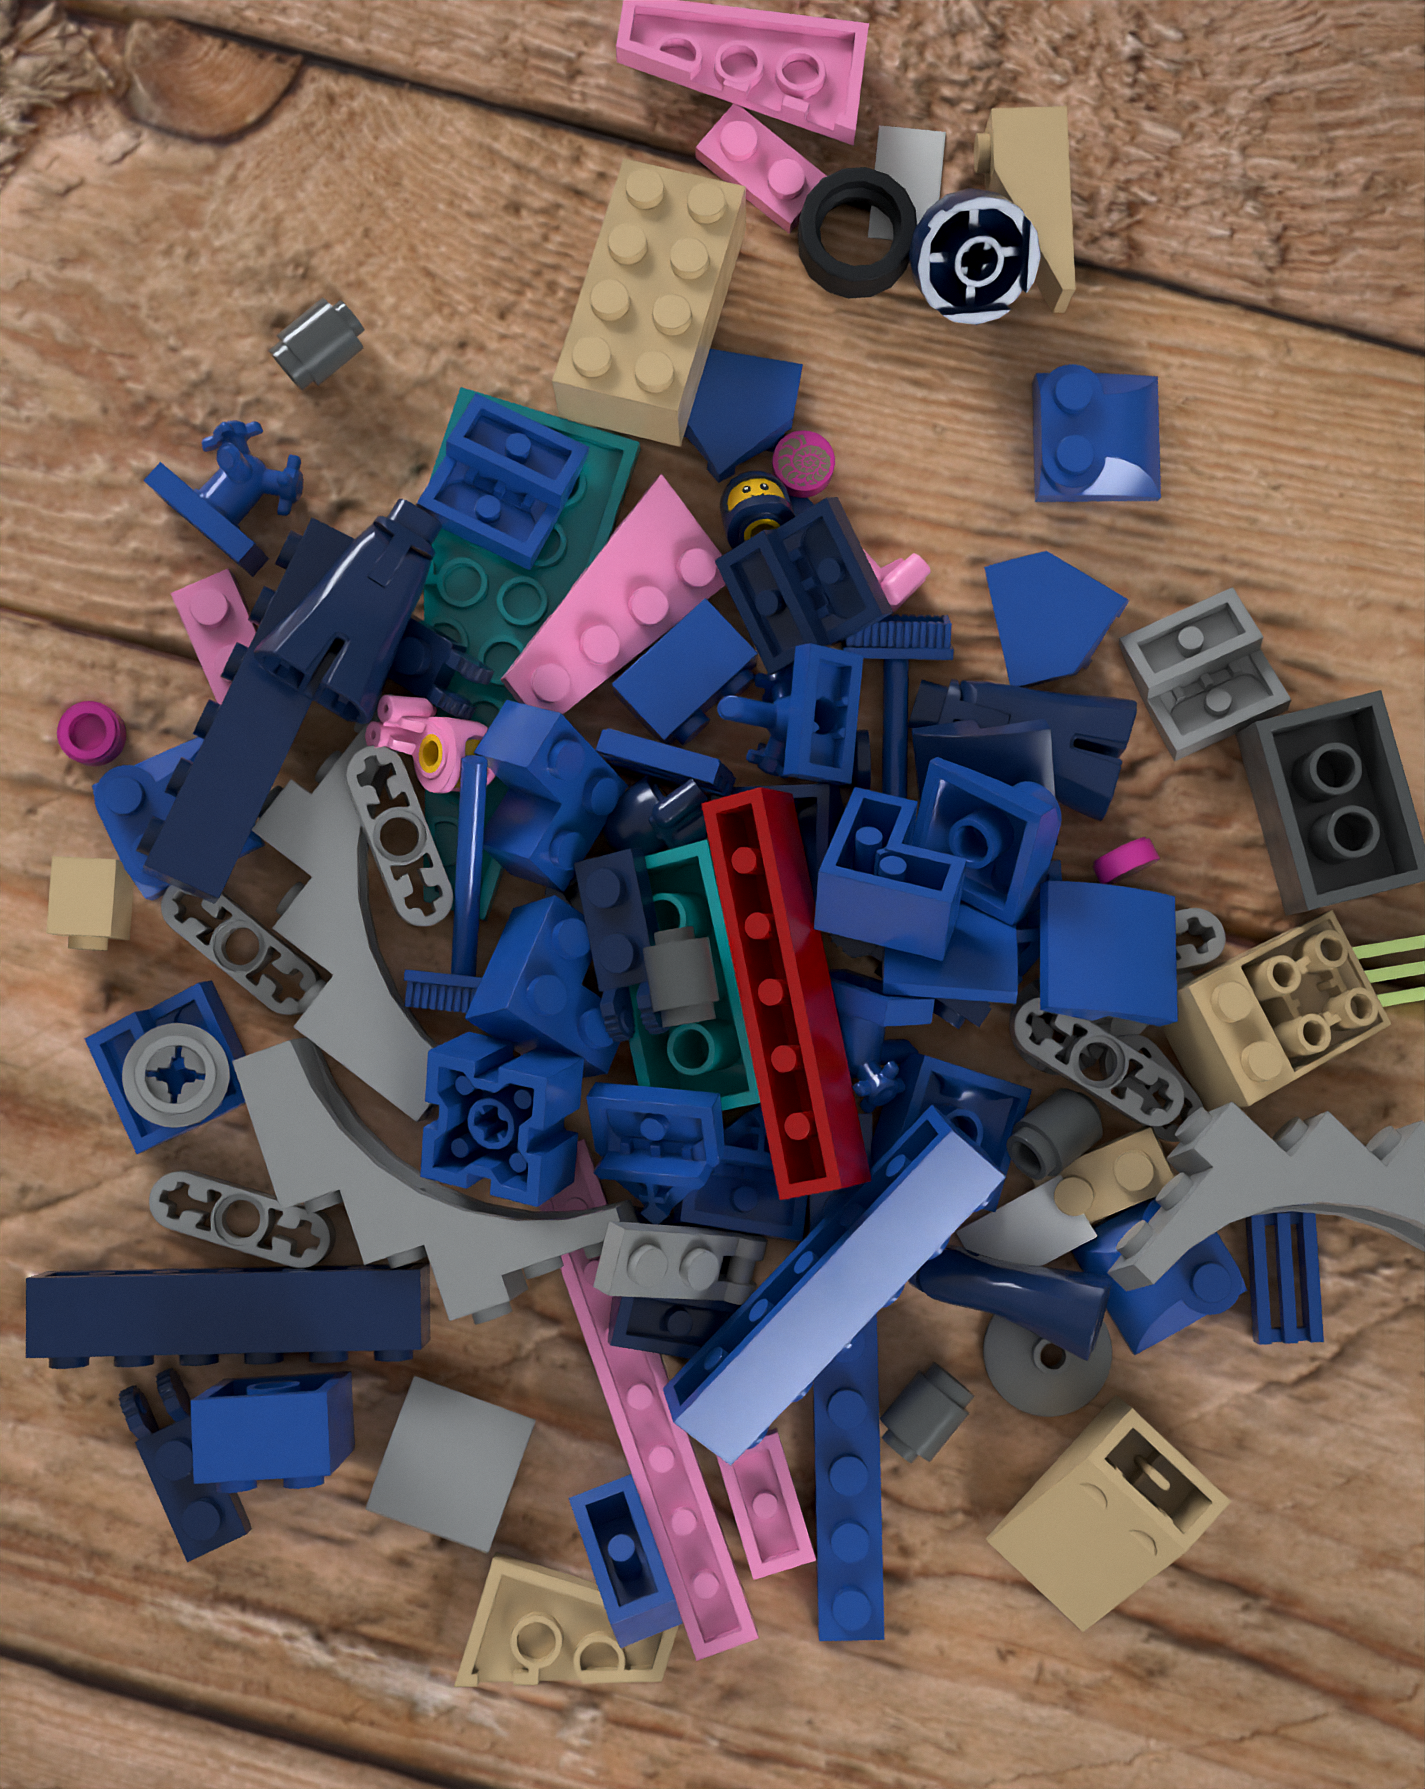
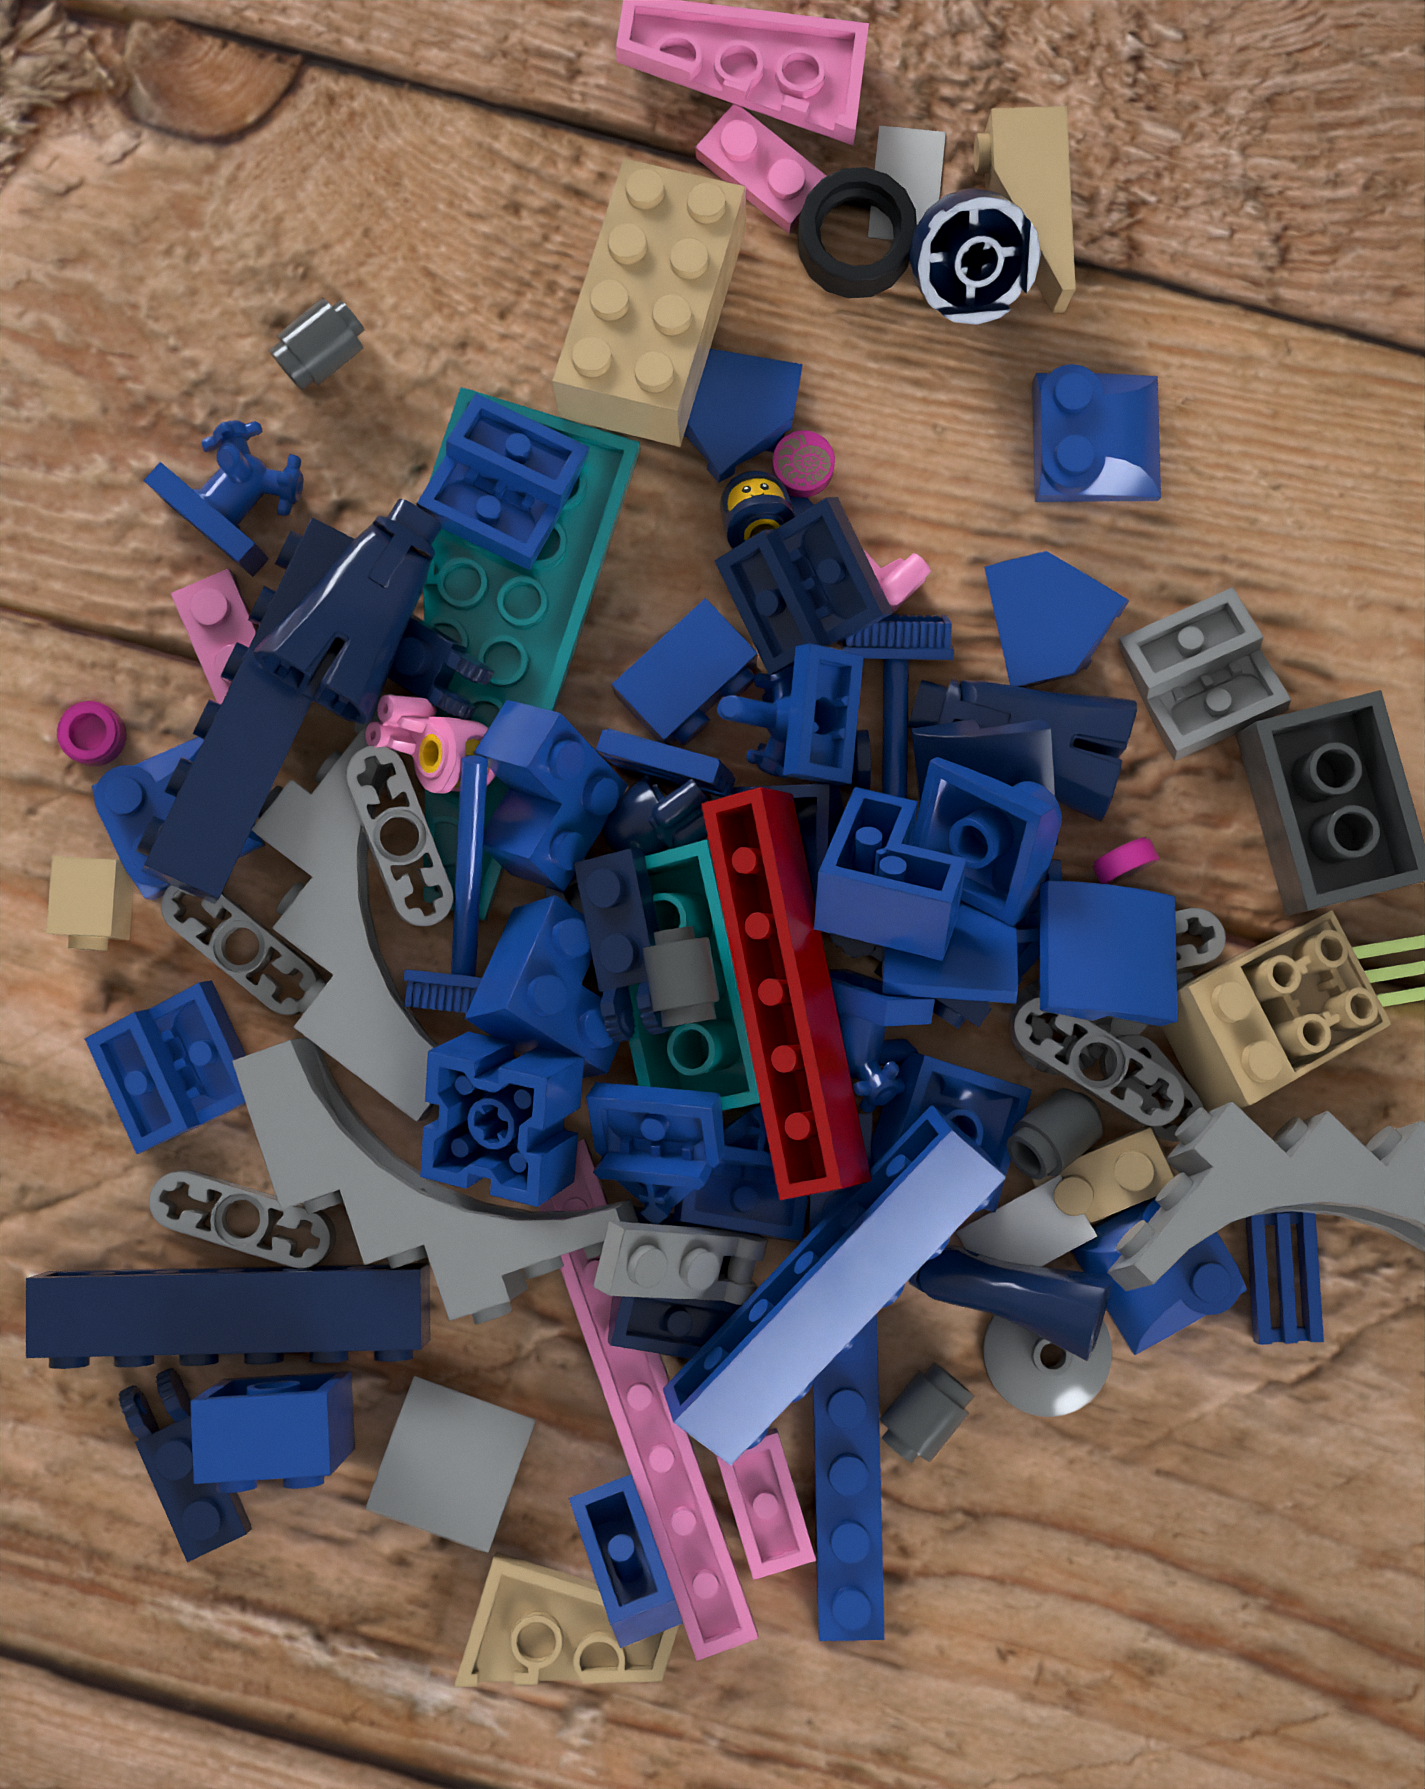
(156, 1052): light grey gear -> none
(625, 600): bright pink wing -> none
(1107, 1516): tan slope -> none

